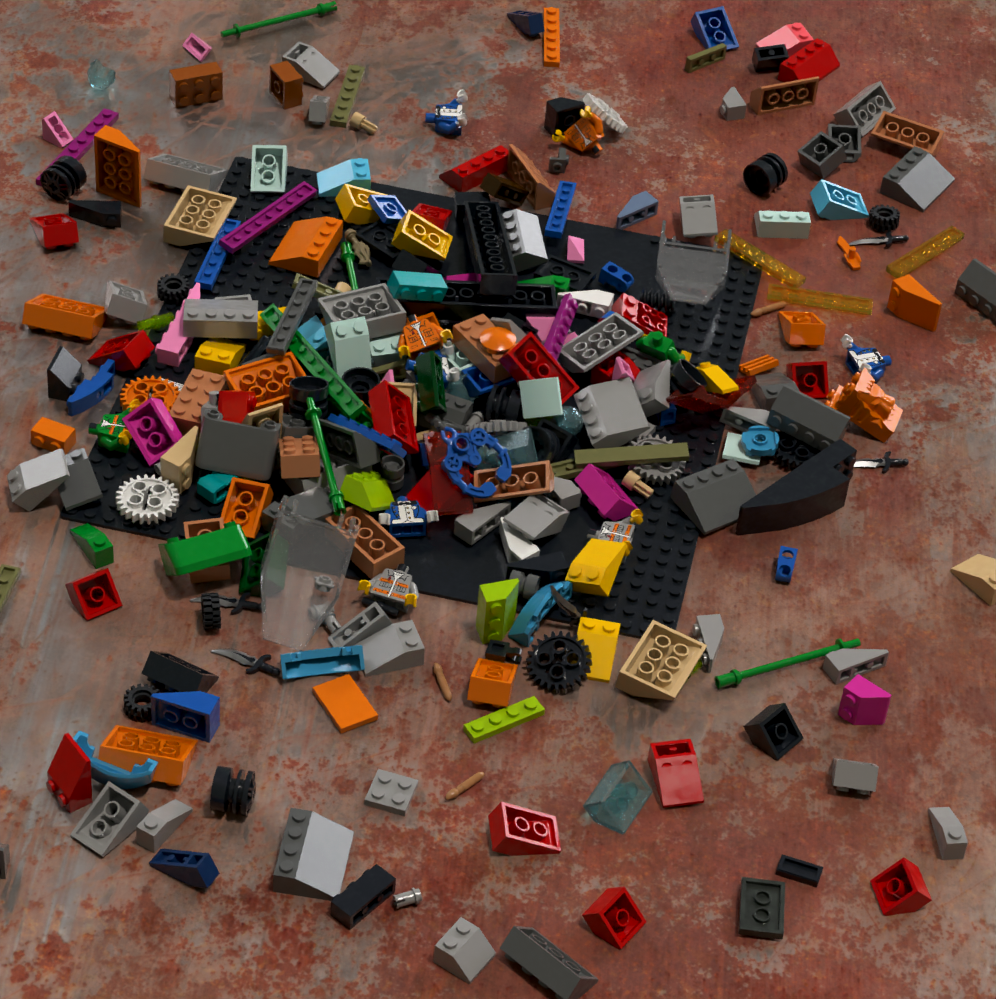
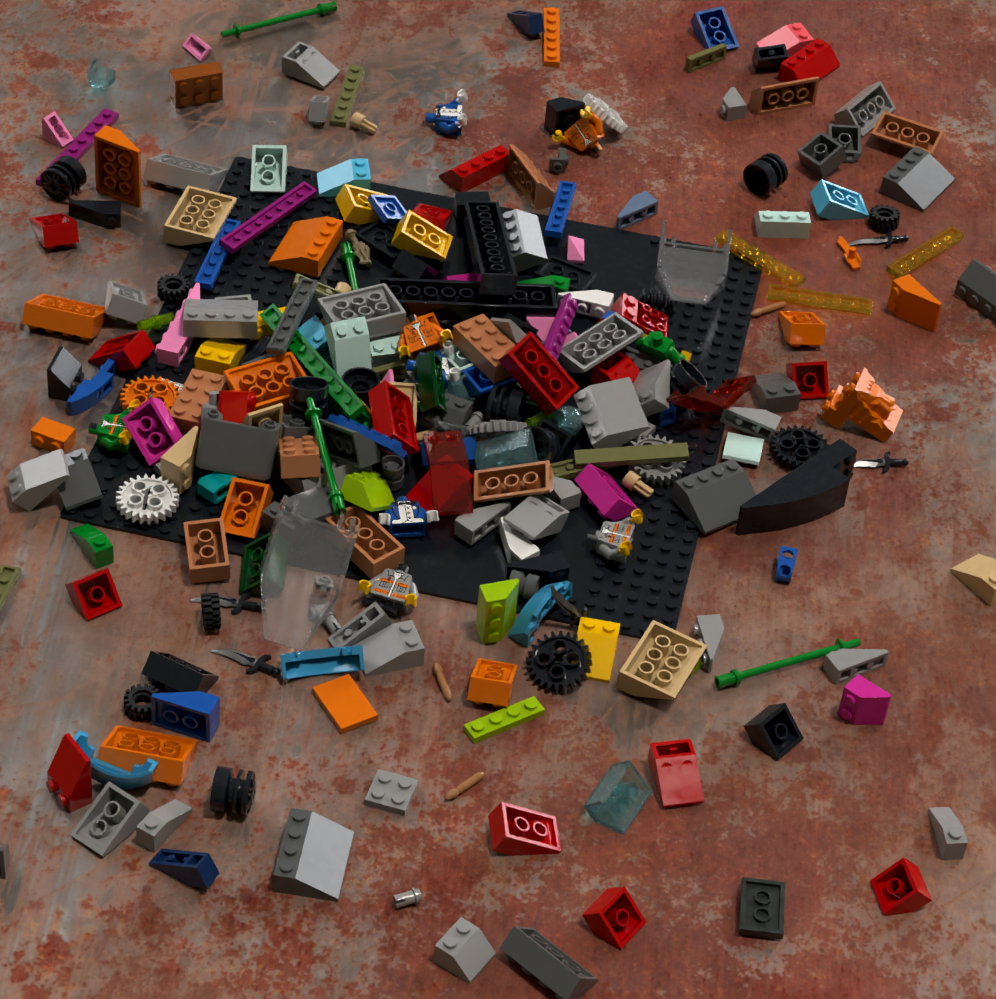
(204, 550): green windscreen -> none
(286, 85): dark orange brick -> none
(362, 896): black brick -> none
(417, 286): teal brick -> none
(468, 454): blue piece -> none
(497, 339): orange dish -> none
(501, 650): black plate -> none
(504, 189): dark brown brick -> none
(541, 397): light aqua slope -> none
(596, 567): yellow slope -> none
(616, 277): blue leg -> none
(622, 370): bright pink slope -> none
(698, 216): light grey slope -> none
(716, 379): yellow slope -> none
(753, 447): dark azure plate -> none
(758, 365): orange tile -> none
(799, 870): black tile -> none
(807, 419): dark grey slope -> none
(854, 775): light grey slope -> none
(870, 358): torso -> none

